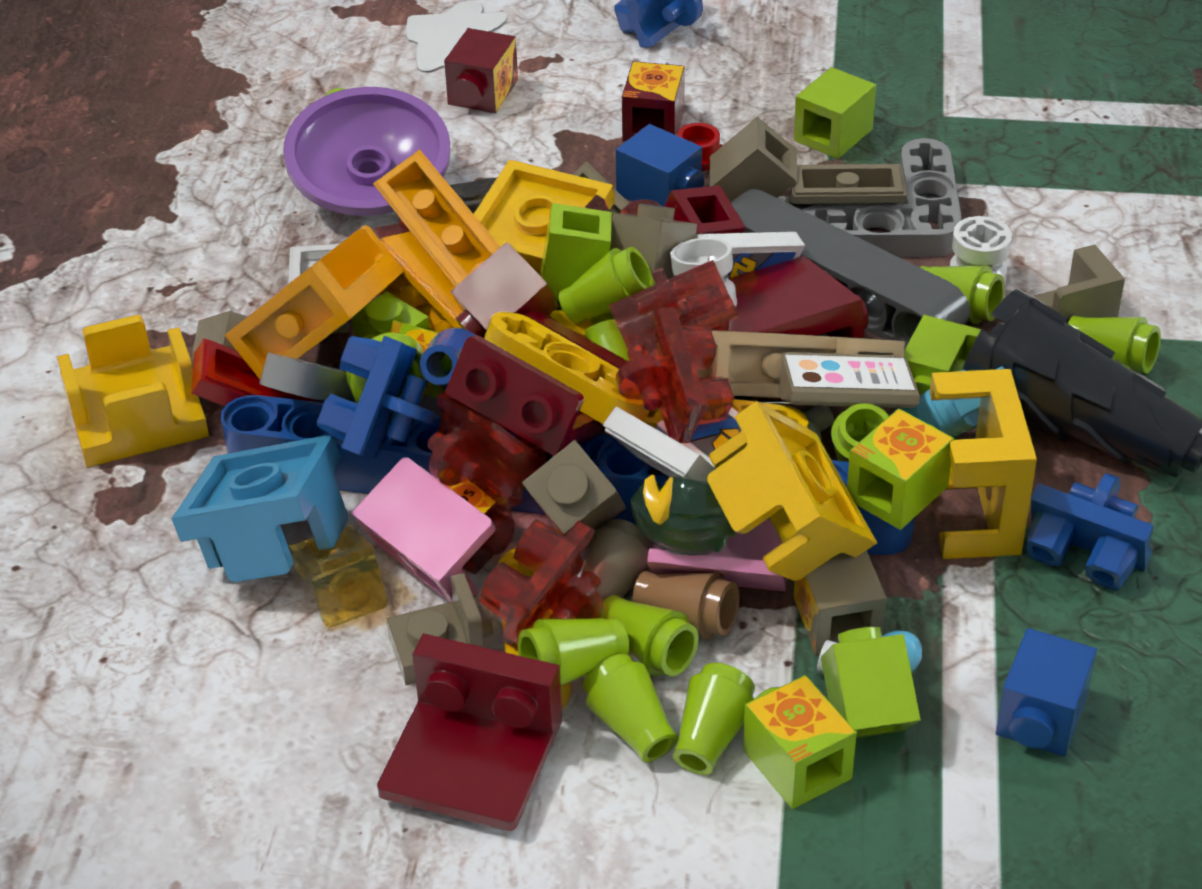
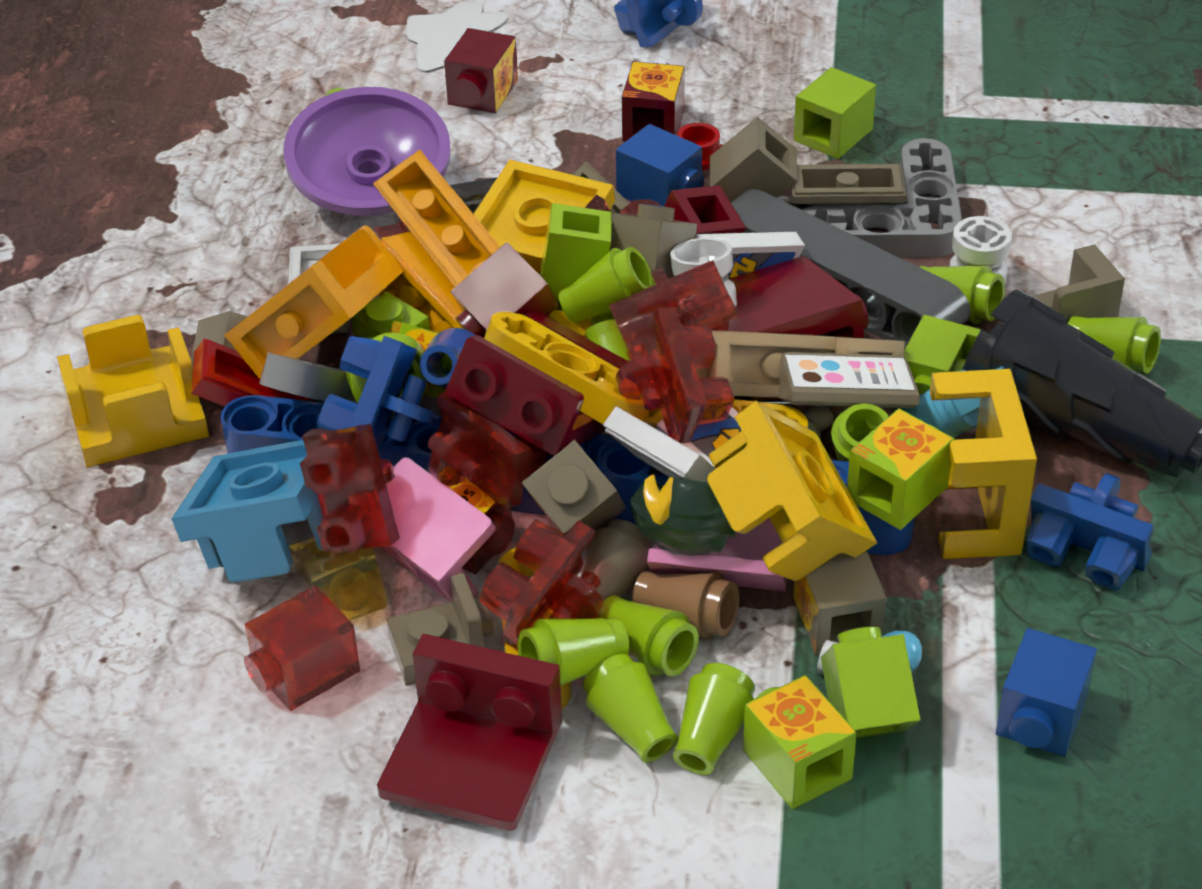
(301, 648): none -> clear red brick
(350, 488): none -> clear red hips

